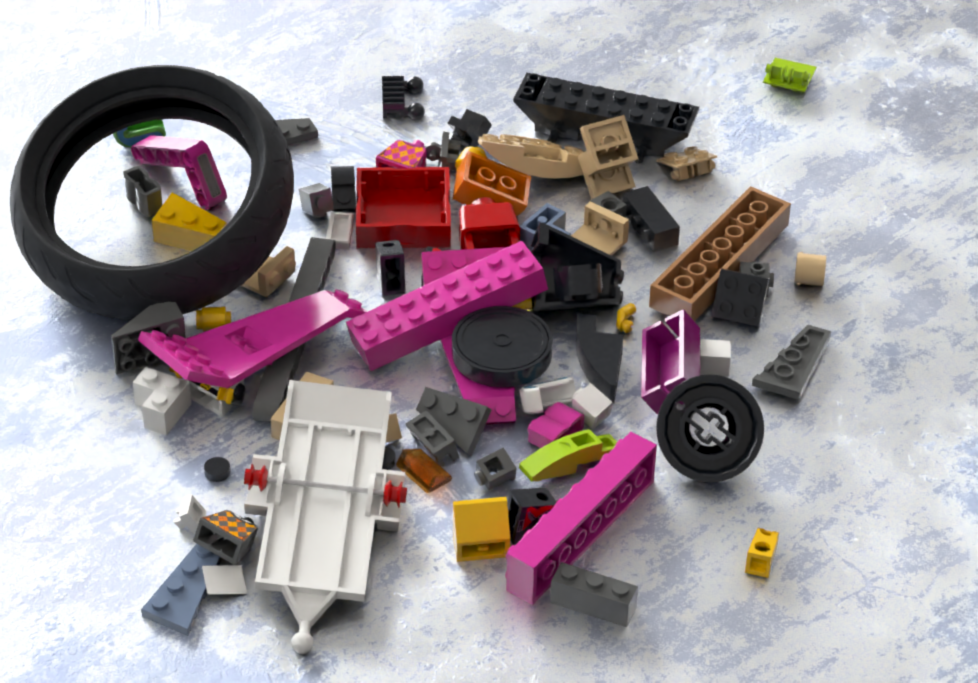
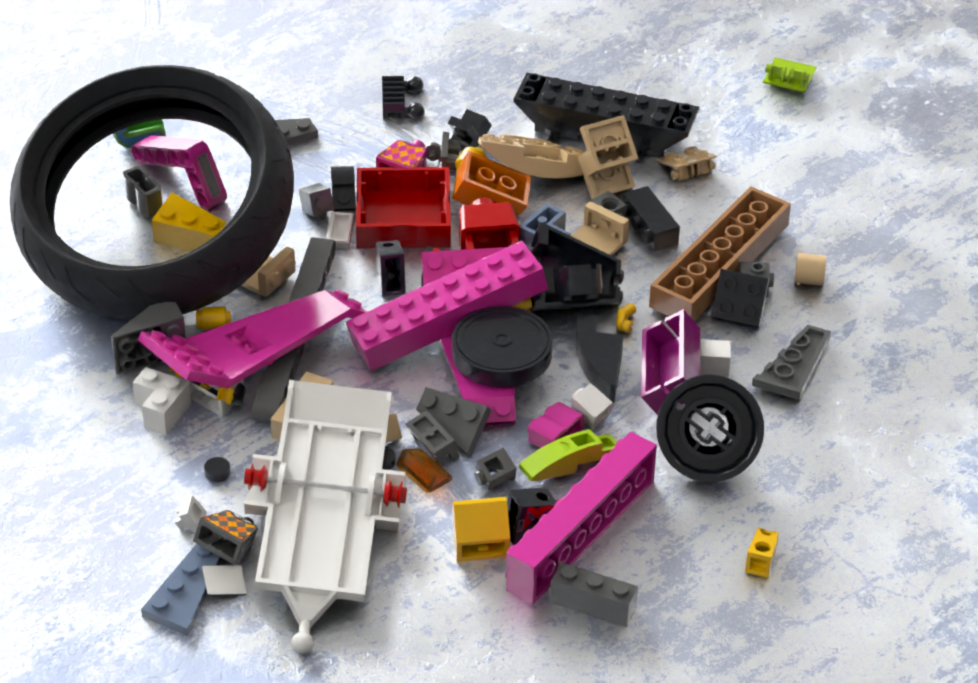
(544, 394): white animal -> none

